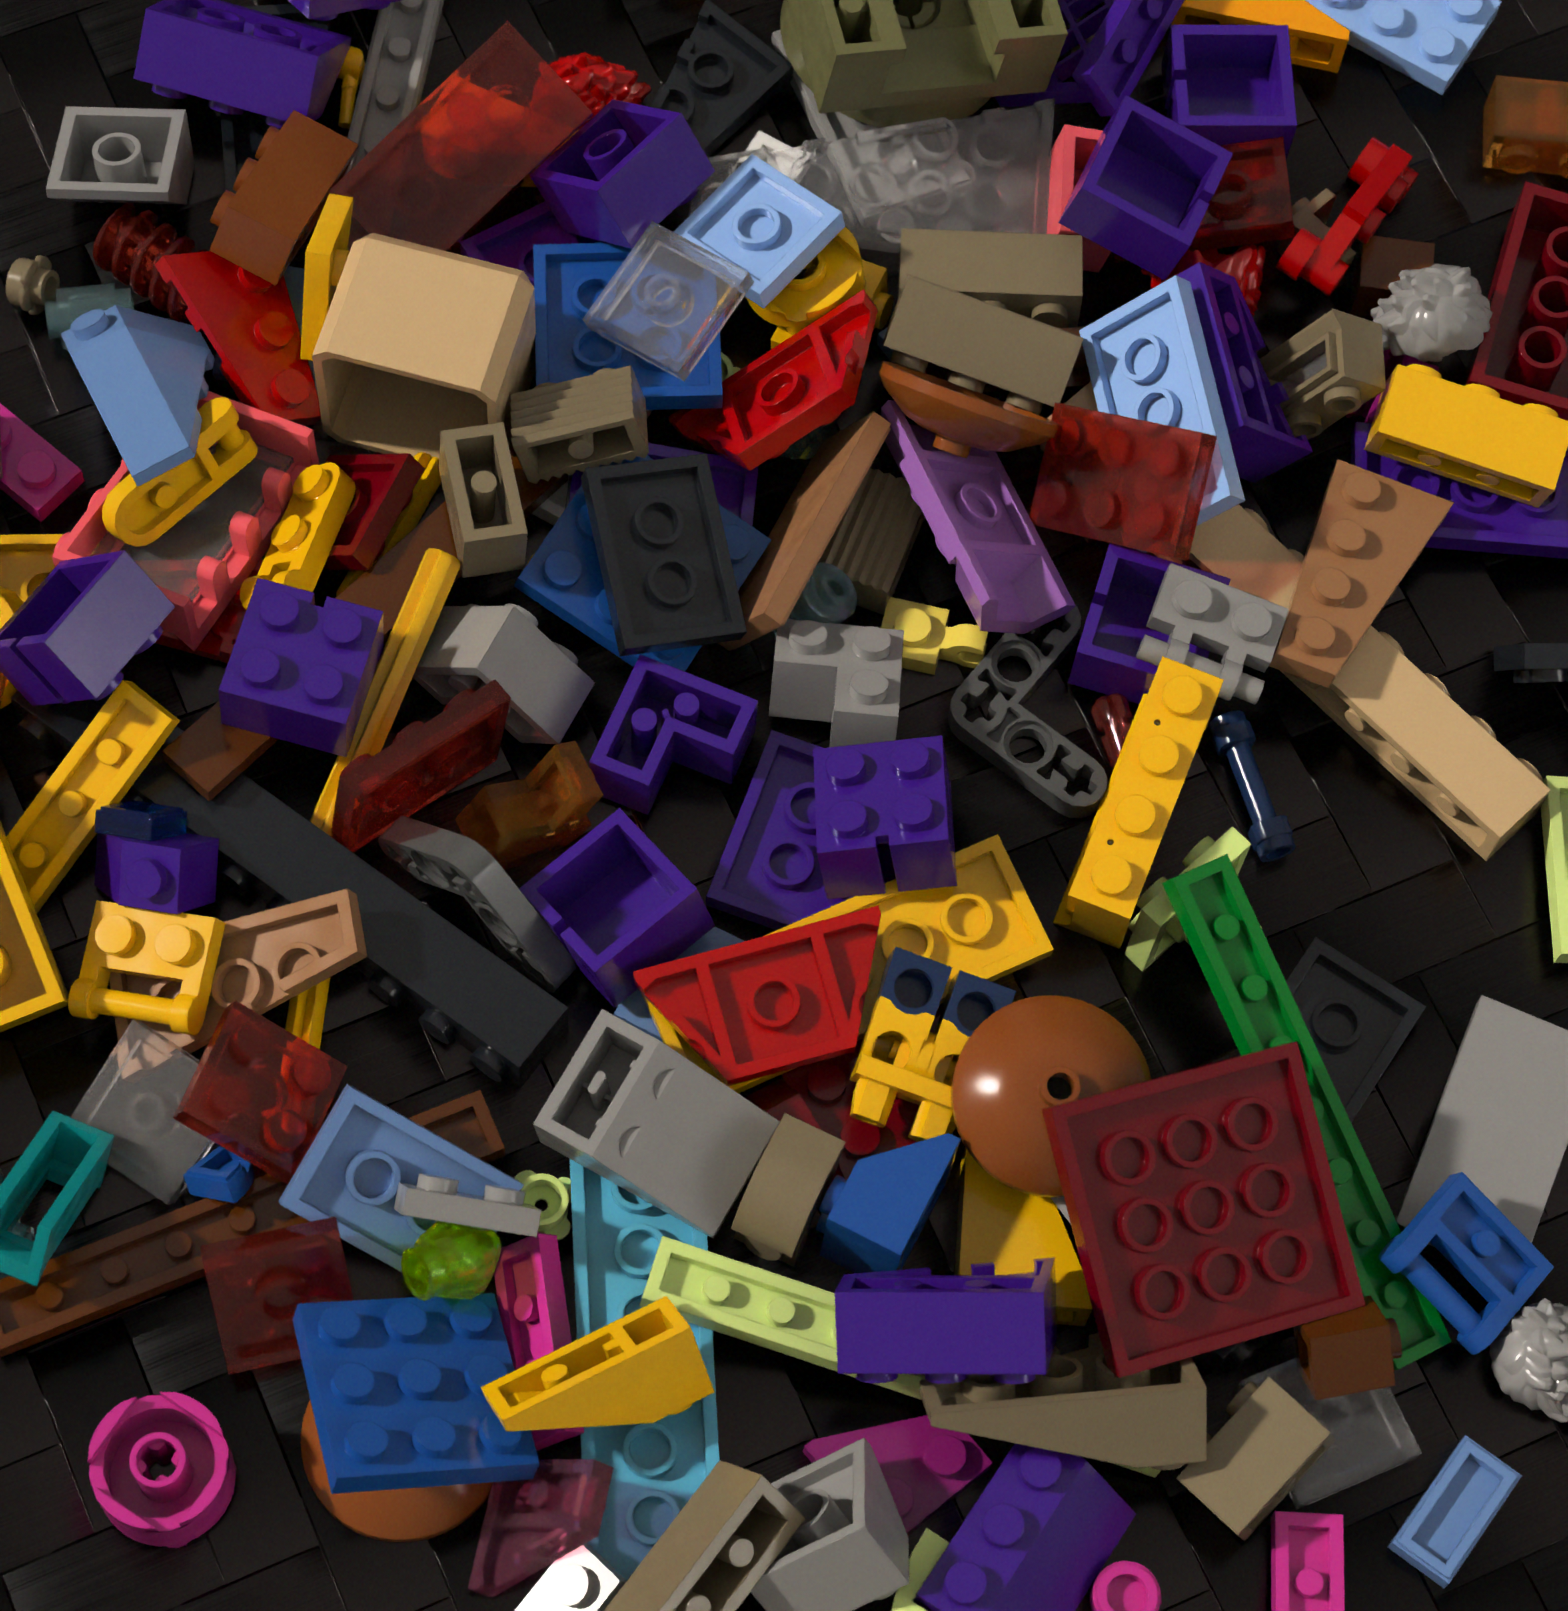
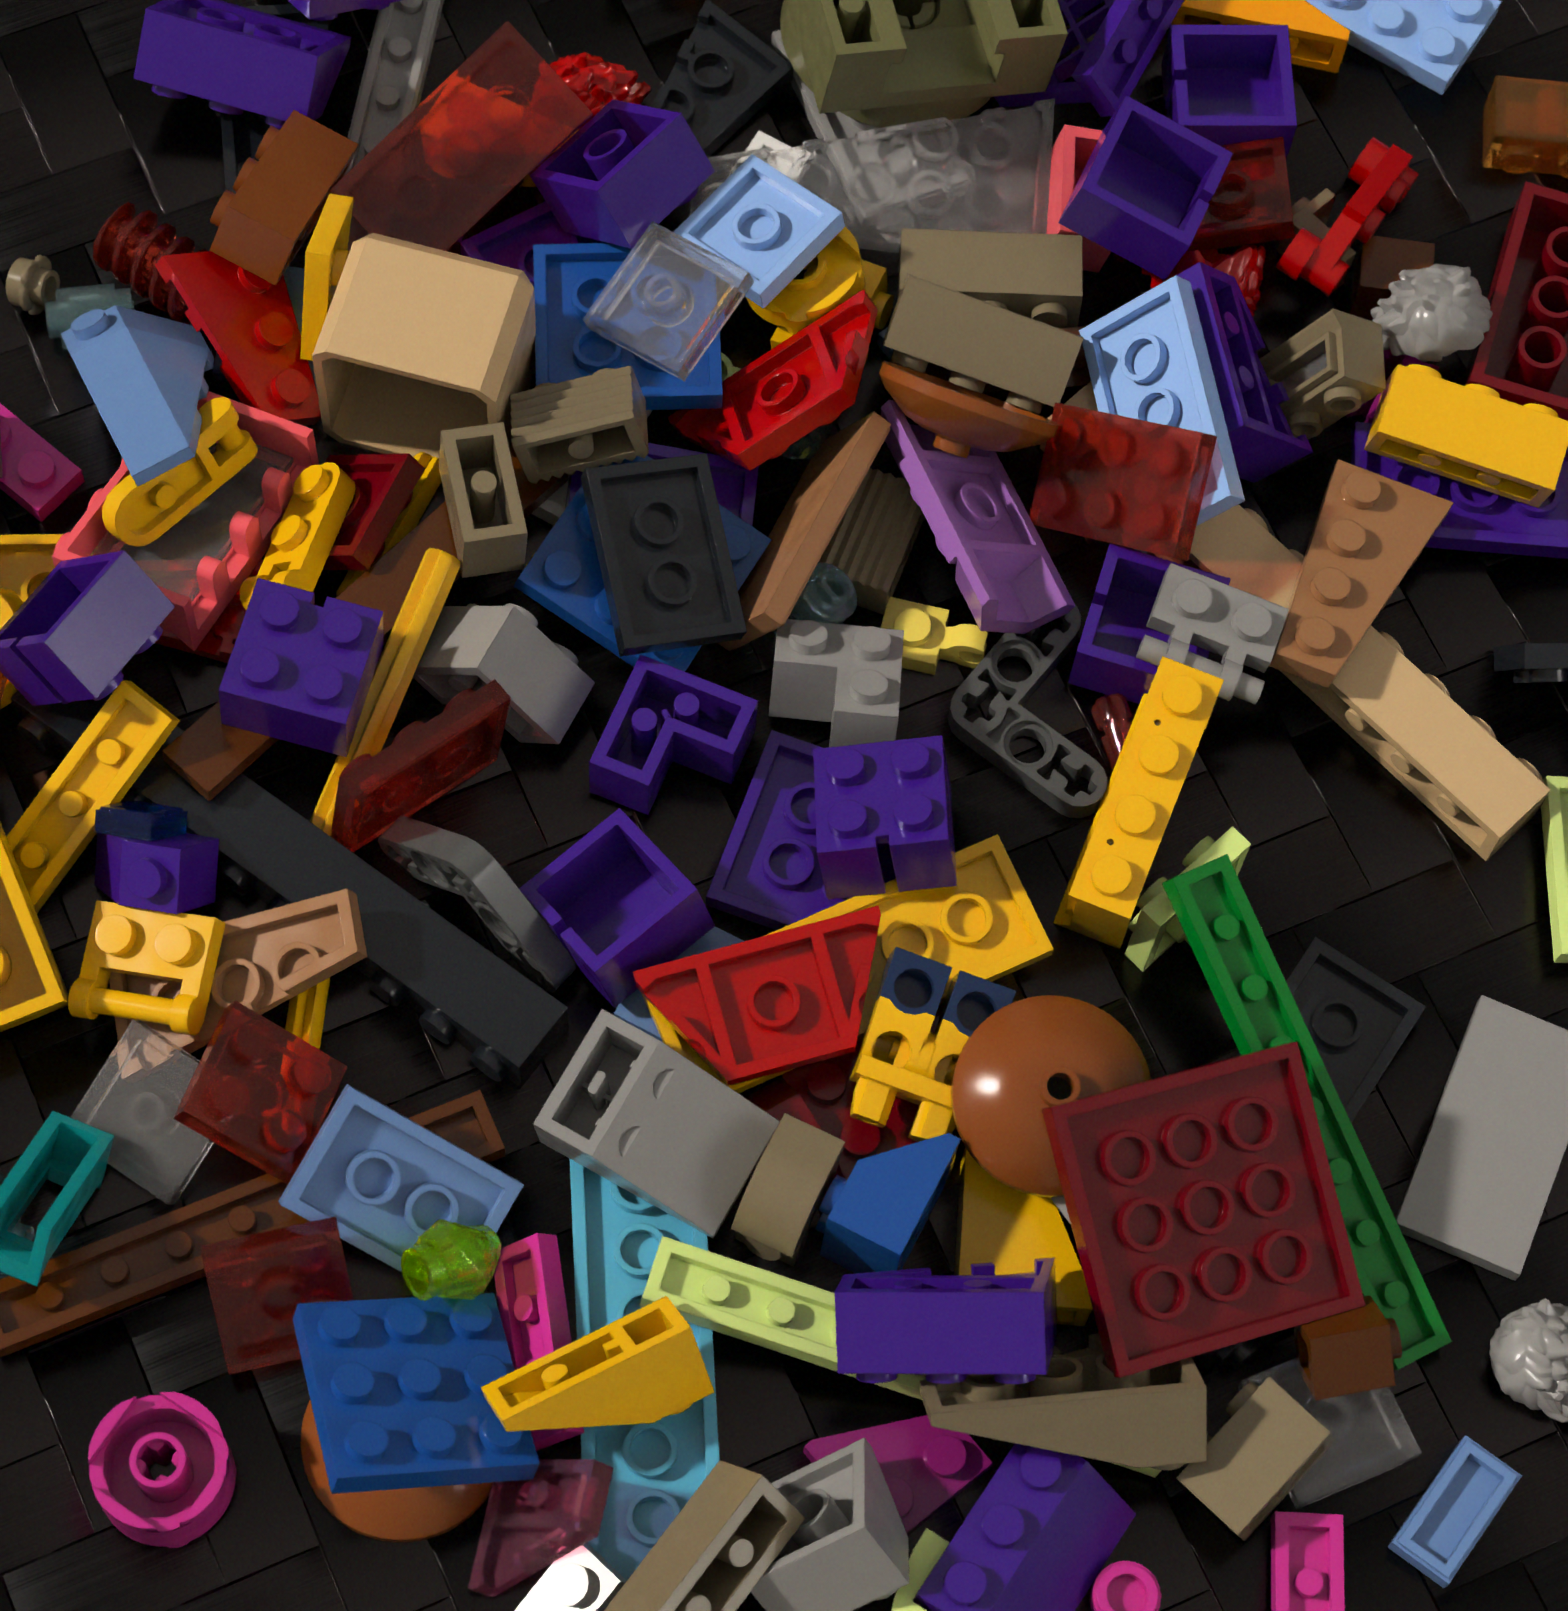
(122, 156): light grey slope -> none
(220, 1176): blue tile -> none
(351, 74): yellow hand -> none
(496, 1210): light grey plate -> none
(534, 814): clear orange brick -> none
(555, 1193): yellowish green plate -> none
(1269, 833): dark blue bar -> none
(1481, 1248): blue plate -> none

